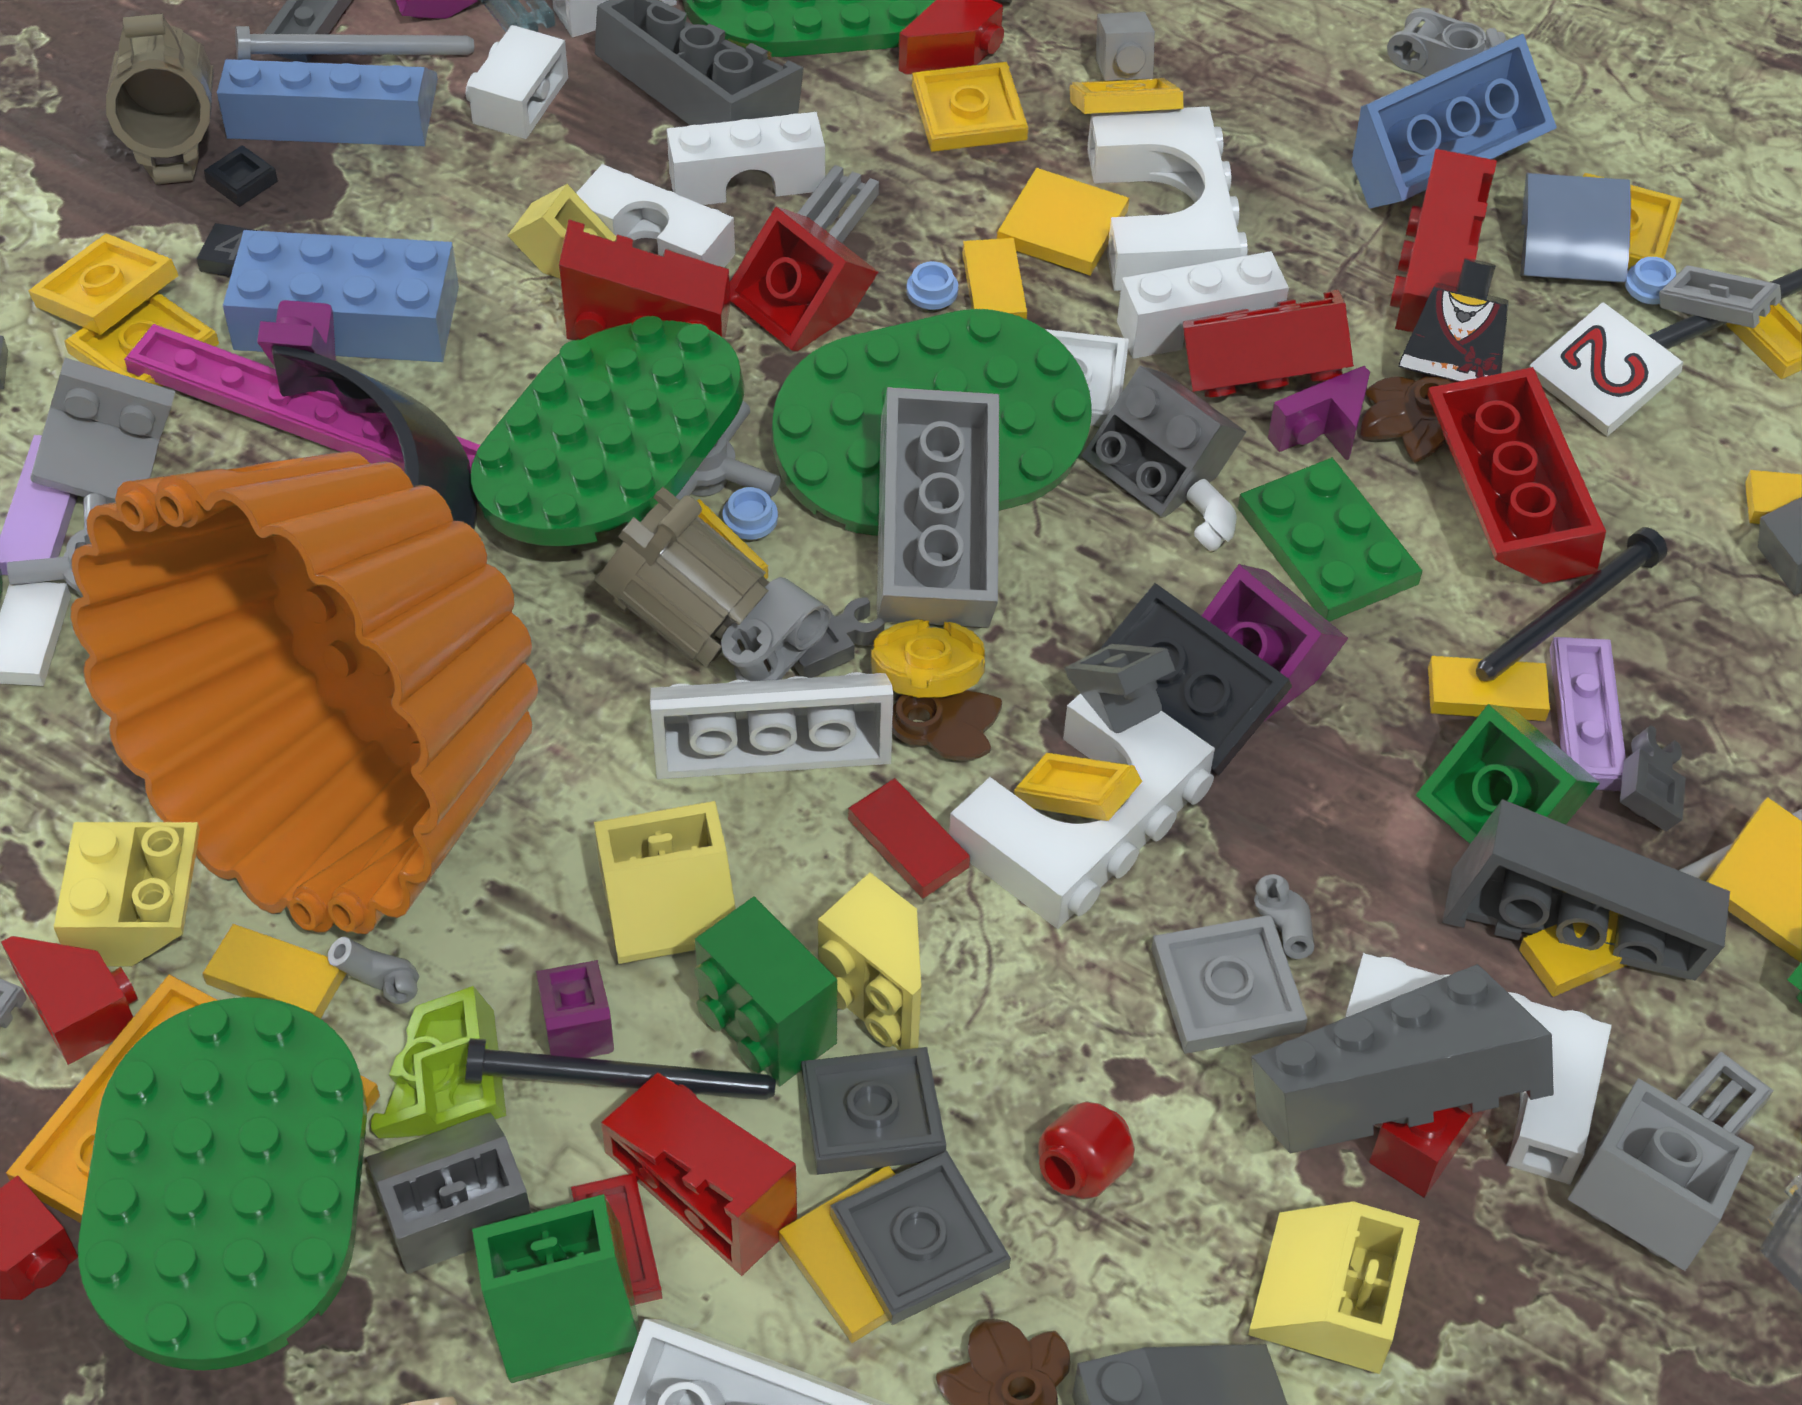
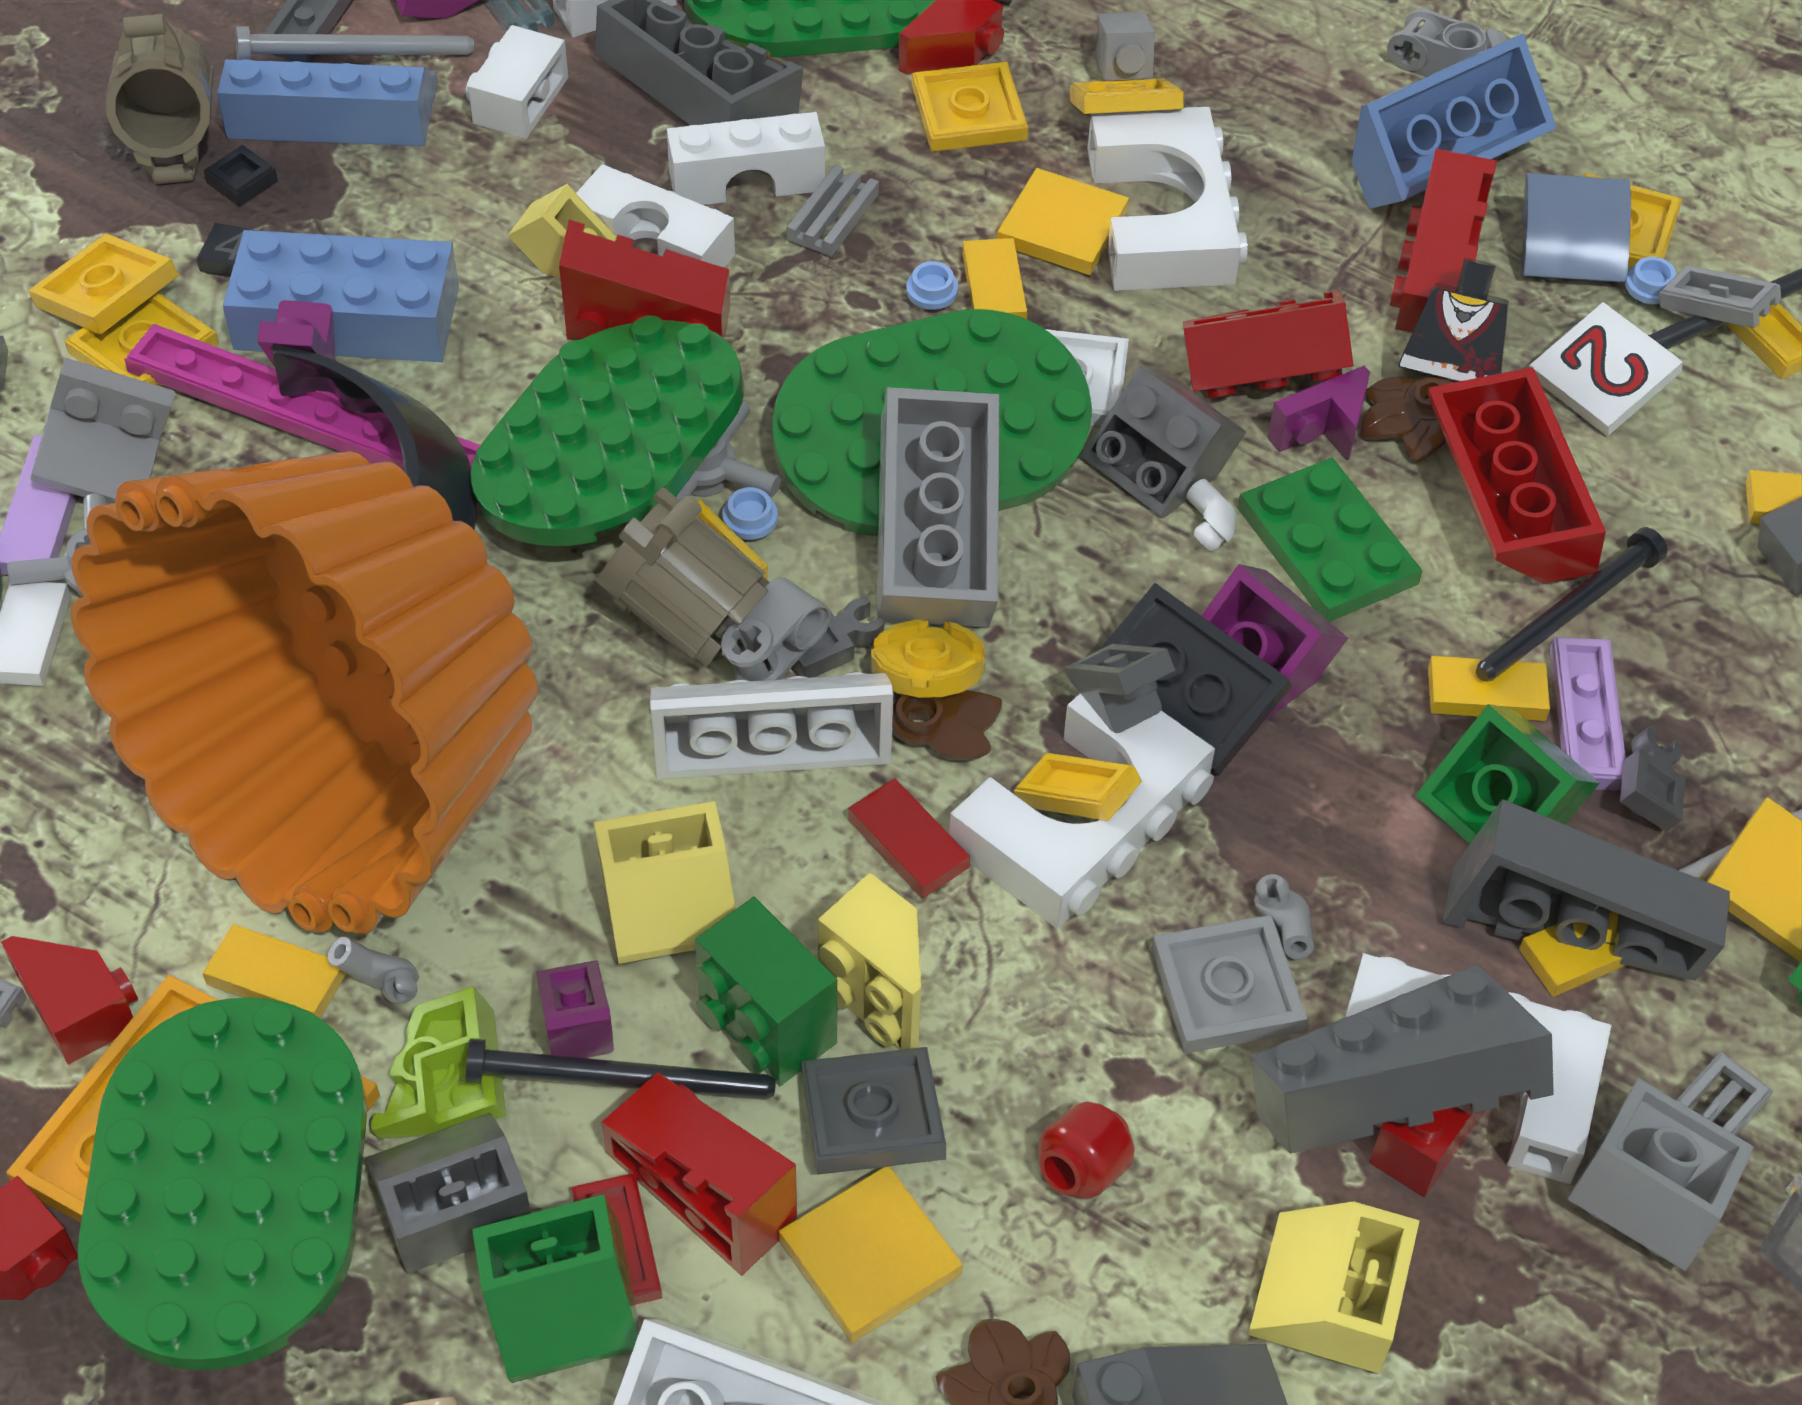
(126, 887): light yellow slope -> none
(799, 280): red slope -> none
(919, 1237): dark grey tile -> none
(1159, 301): white arch -> none

